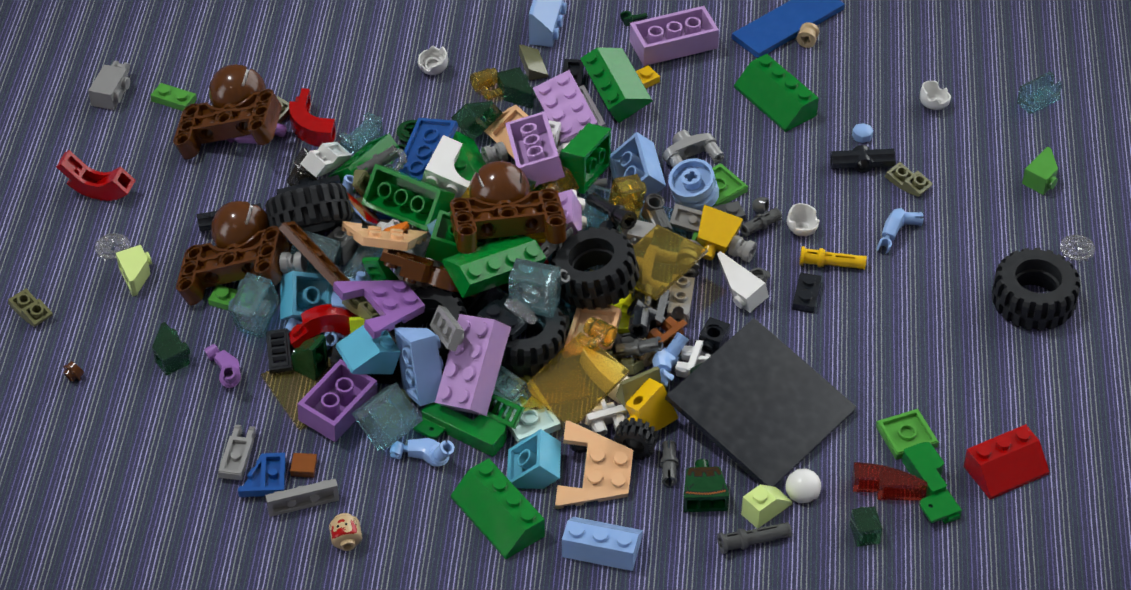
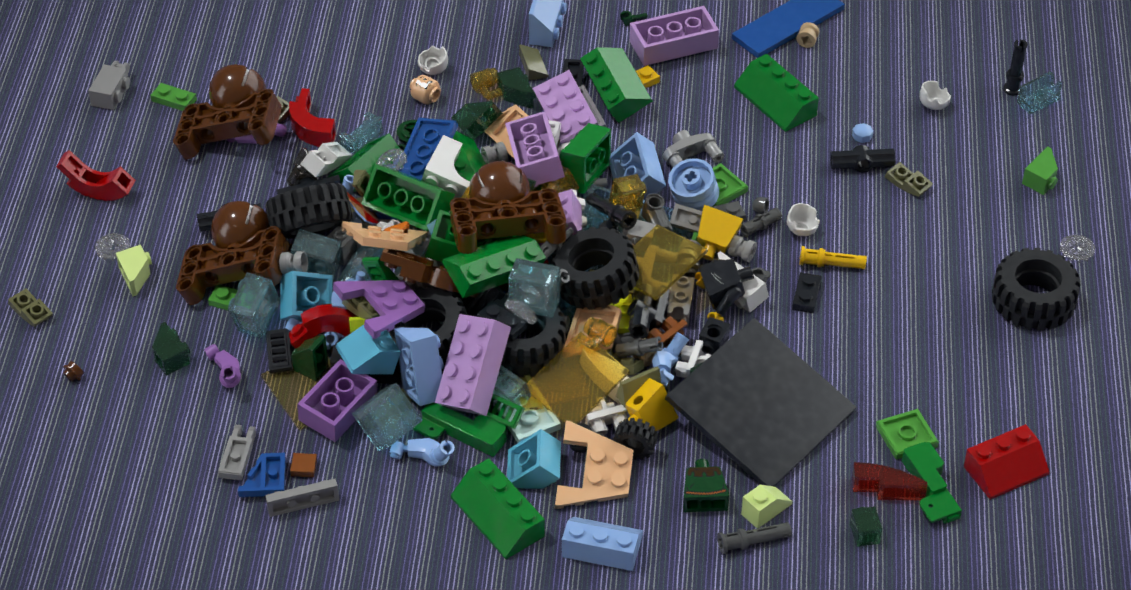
(312, 252): reddish brown tile -> none
(345, 531): tan head -> none
(381, 159): dark grey pin -> none
(425, 89): none -> light nougat head
(447, 328): light grey plate -> none
(669, 463): dark grey pin -> none
(722, 284): none -> black torso
(803, 486): white hair -> none
(894, 222): light blue arm -> none
(1015, 74): none -> black pin

